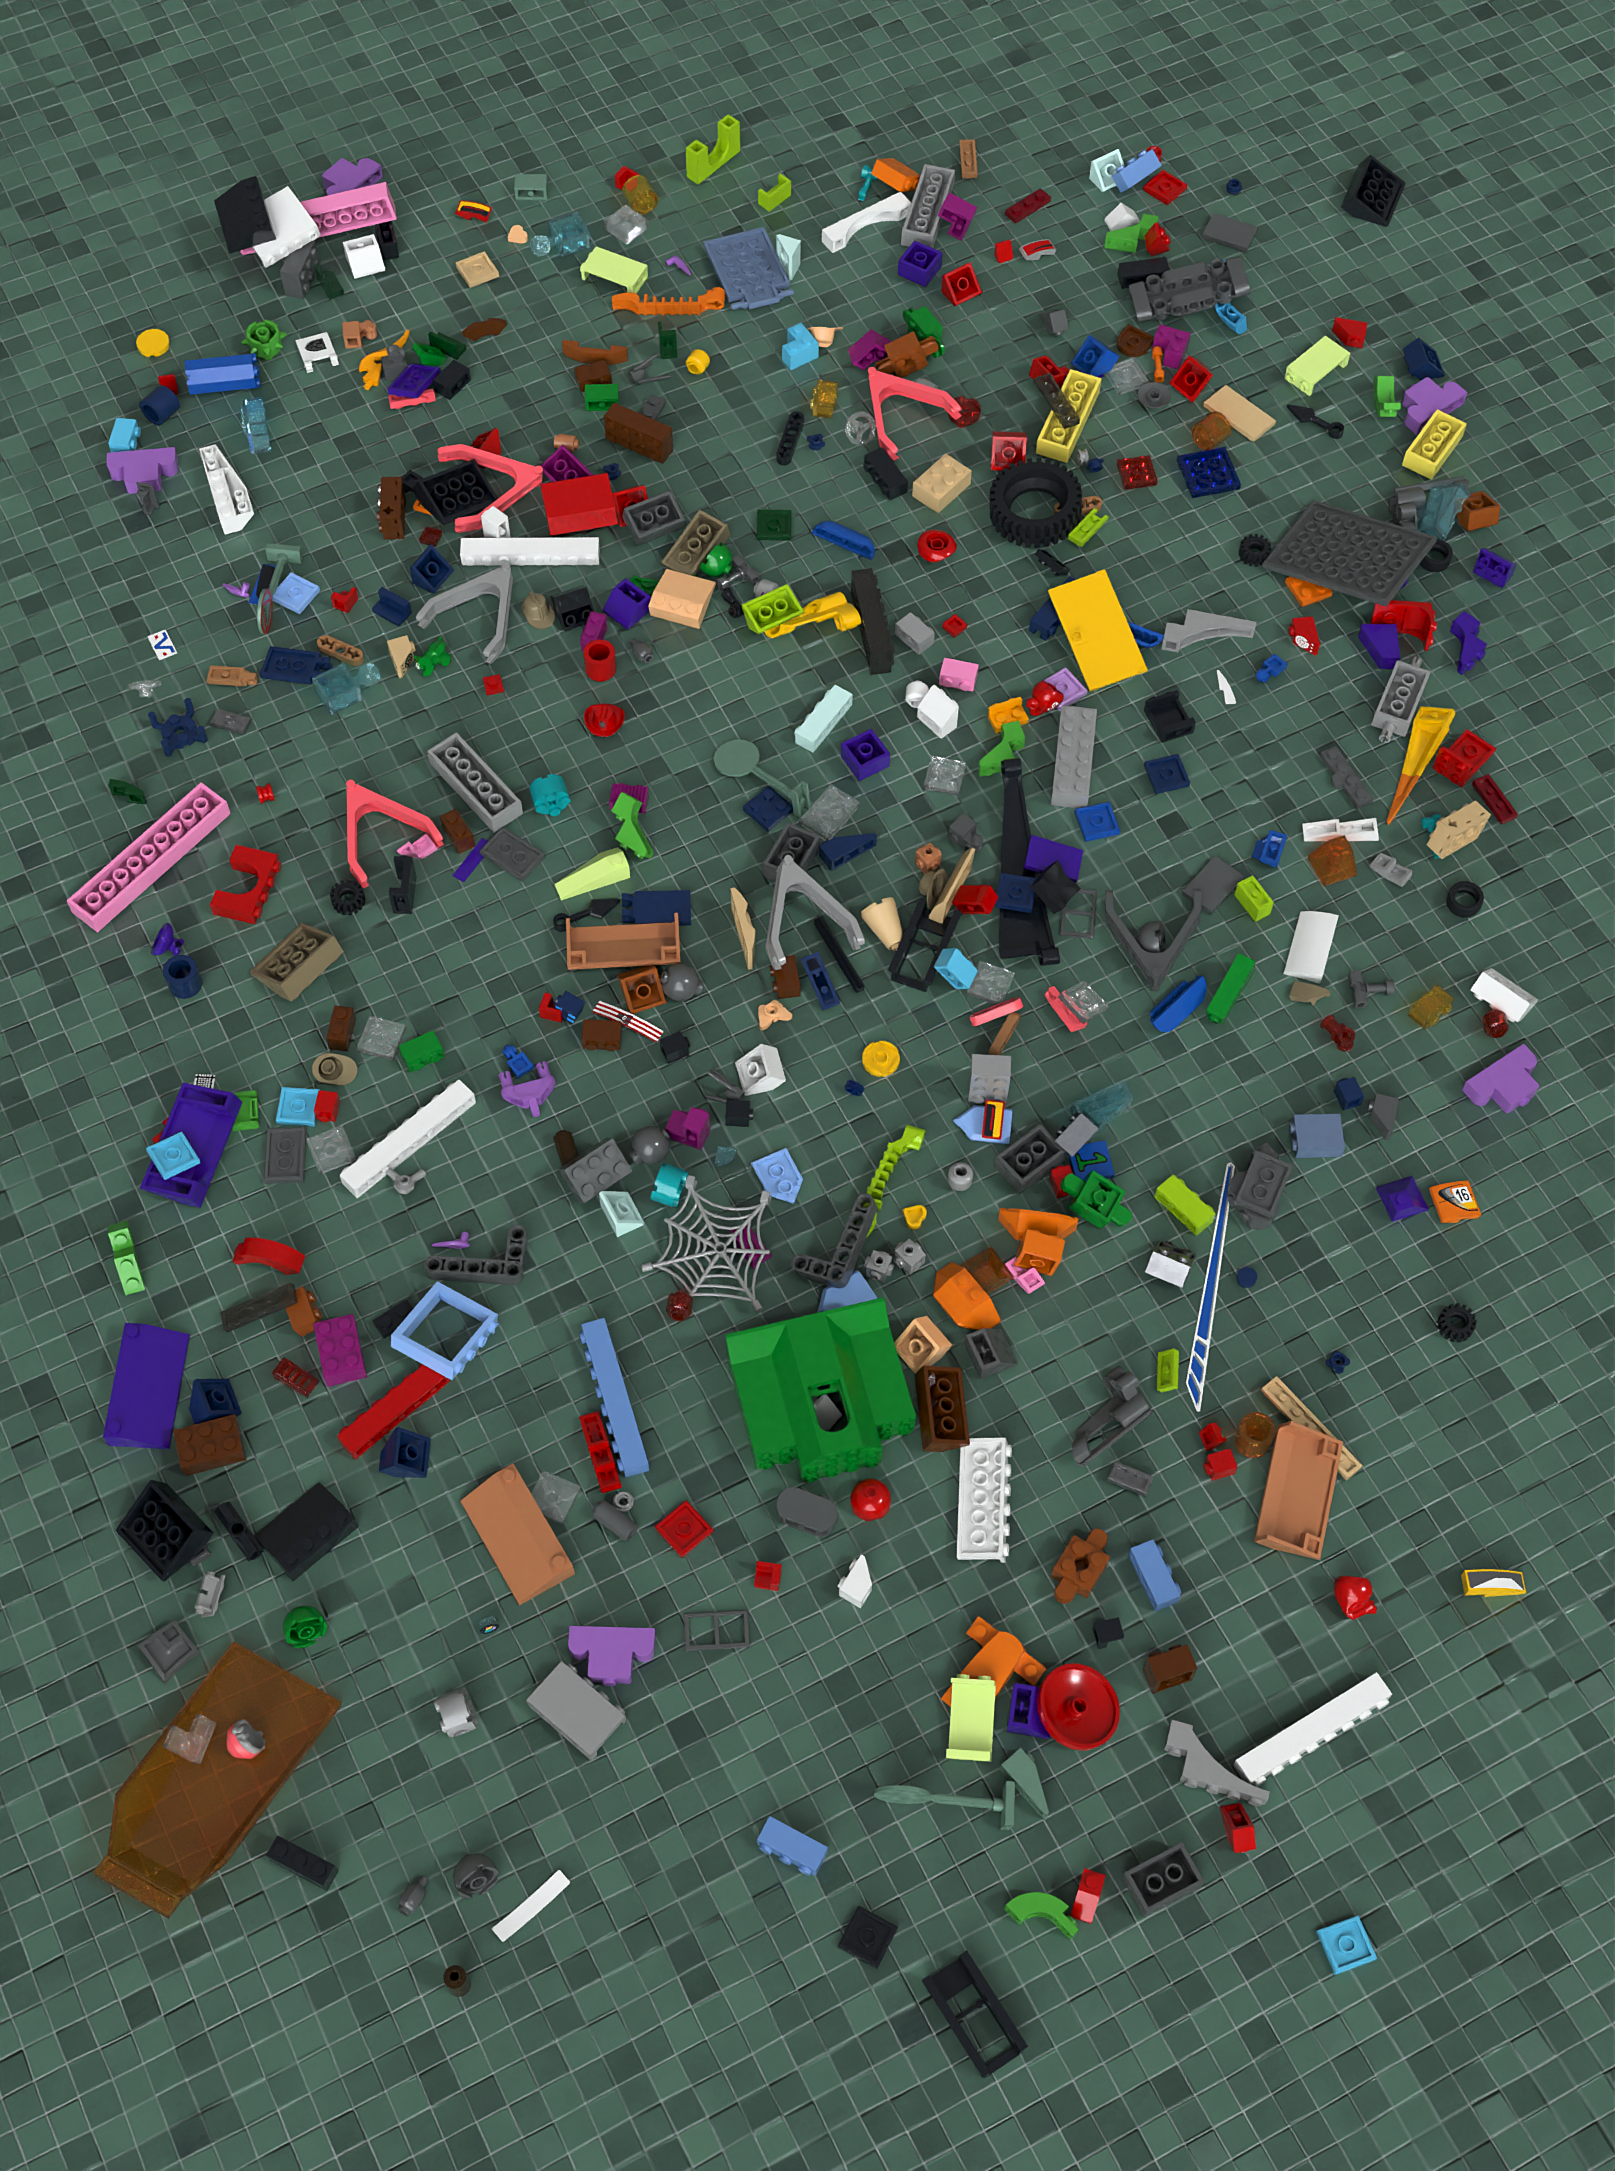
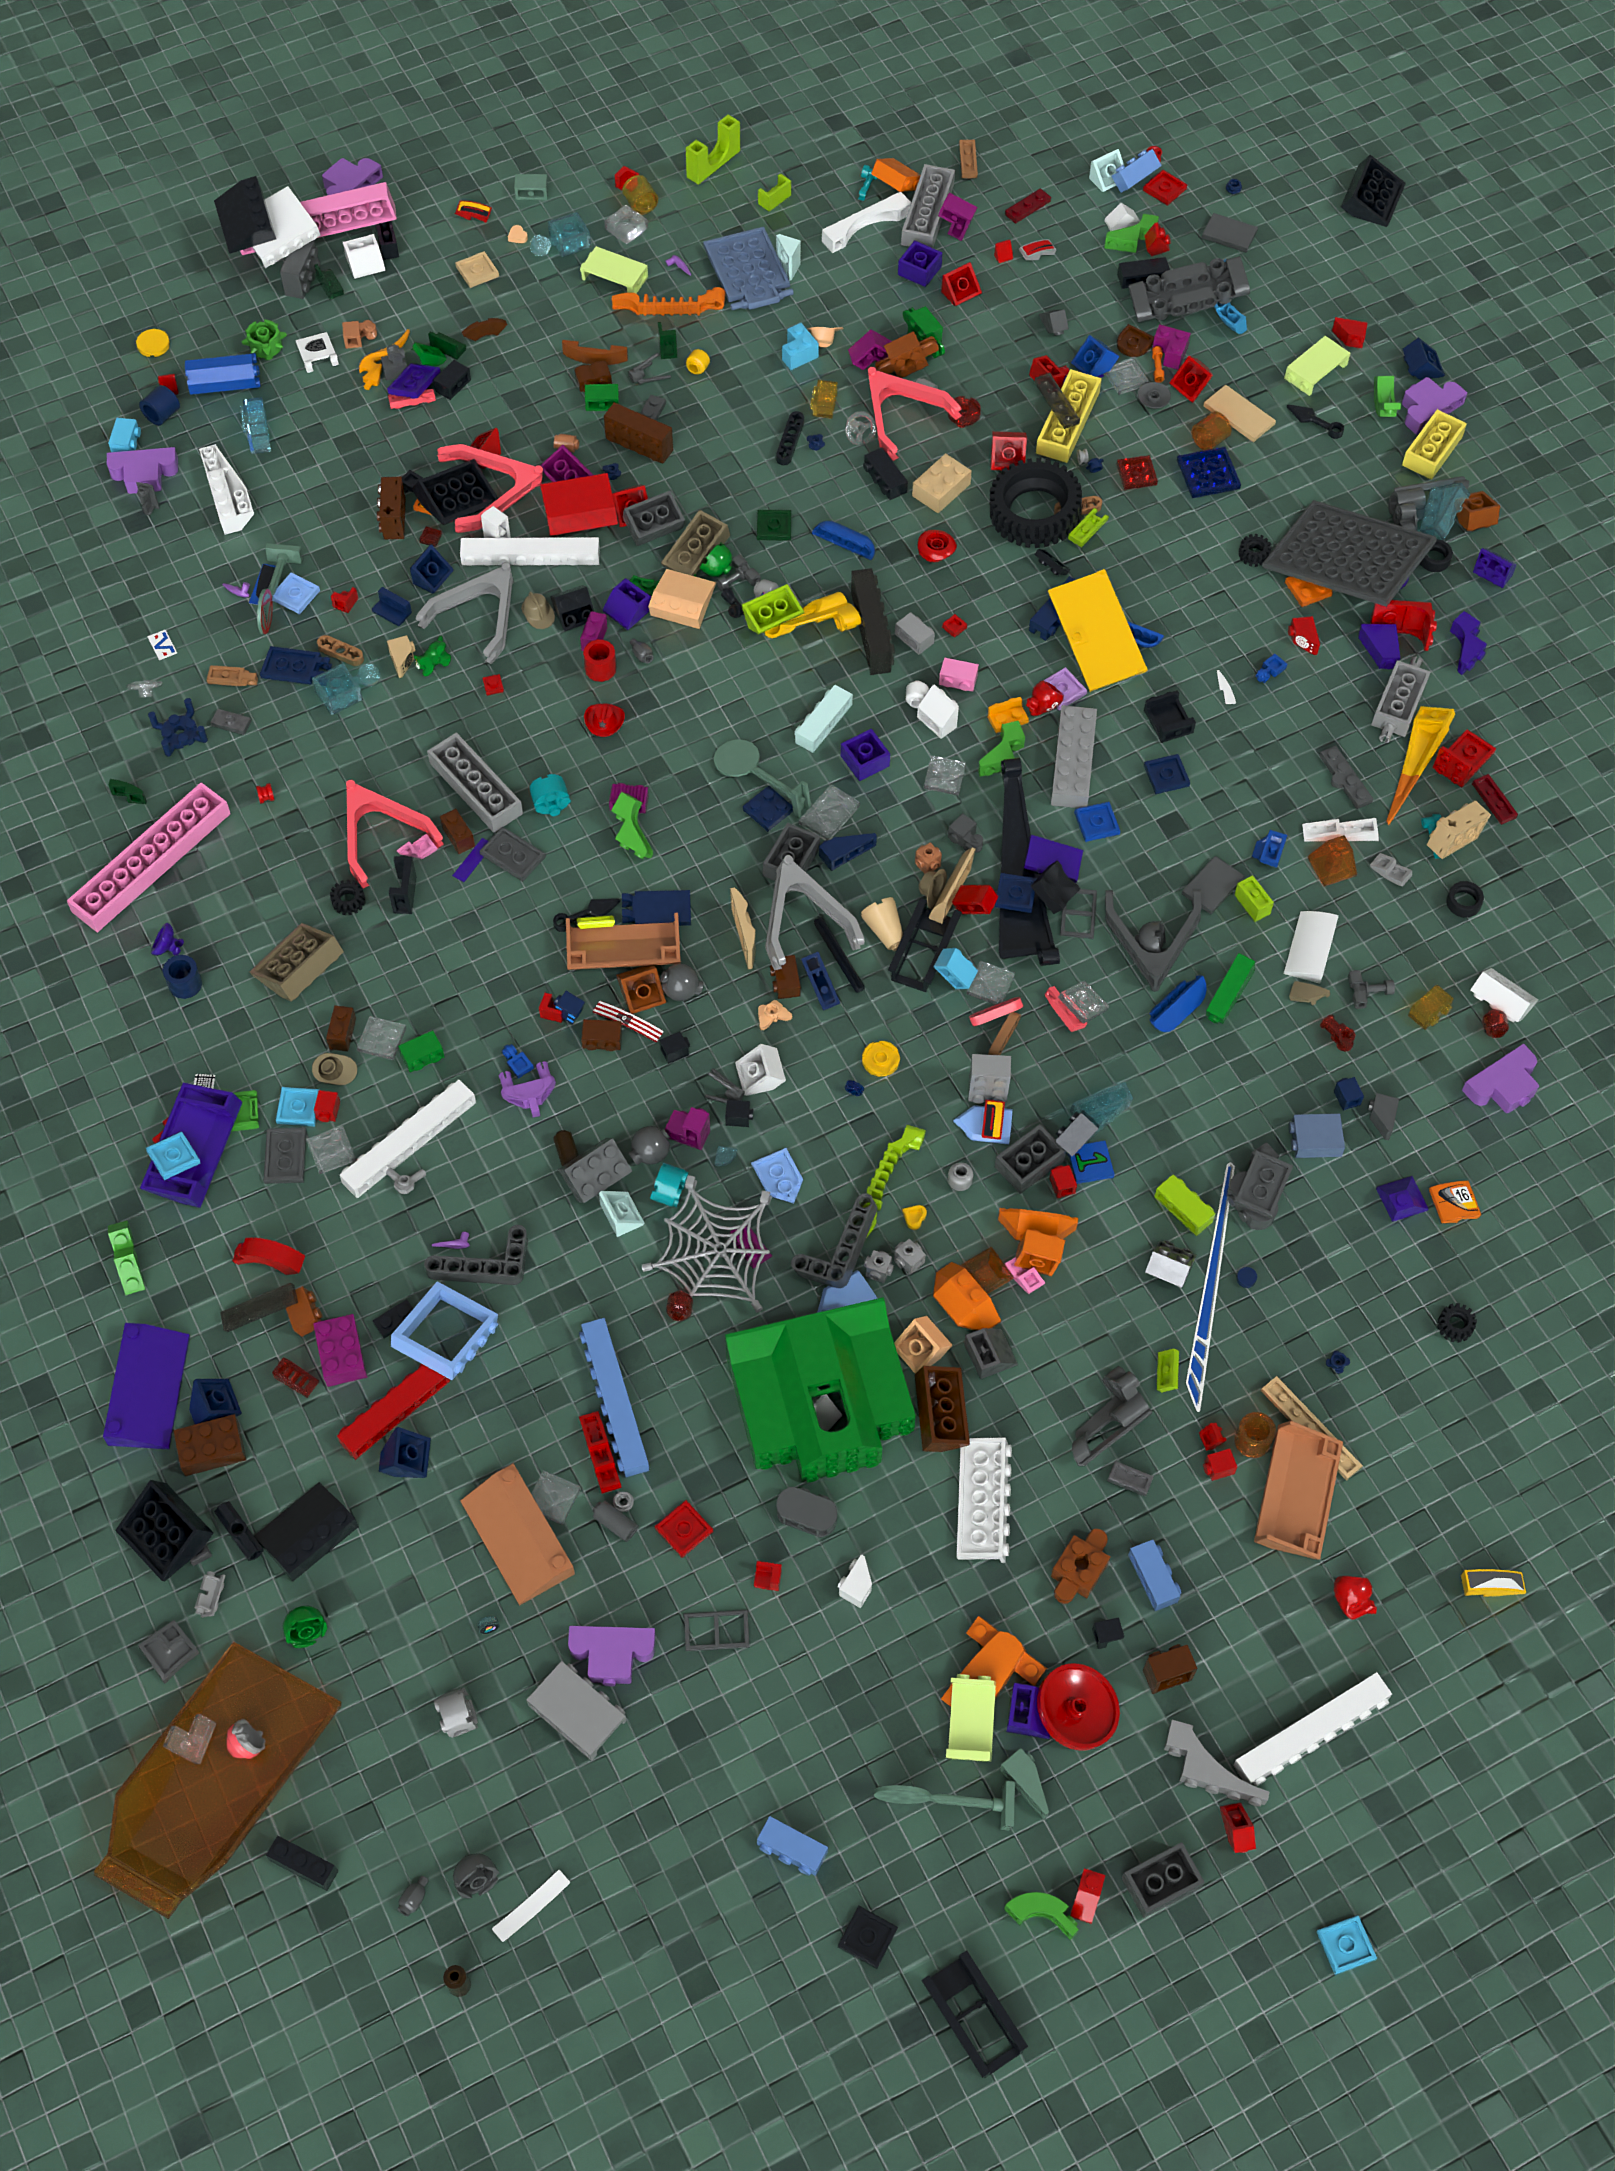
(248, 906): red arch -> none
(596, 922): none -> neon yellow tile
(598, 872): yellowish green wedge -> none
(870, 1499): red cylinder -> none
(1096, 1191): green brick -> none
(1204, 626): light grey arch -> none

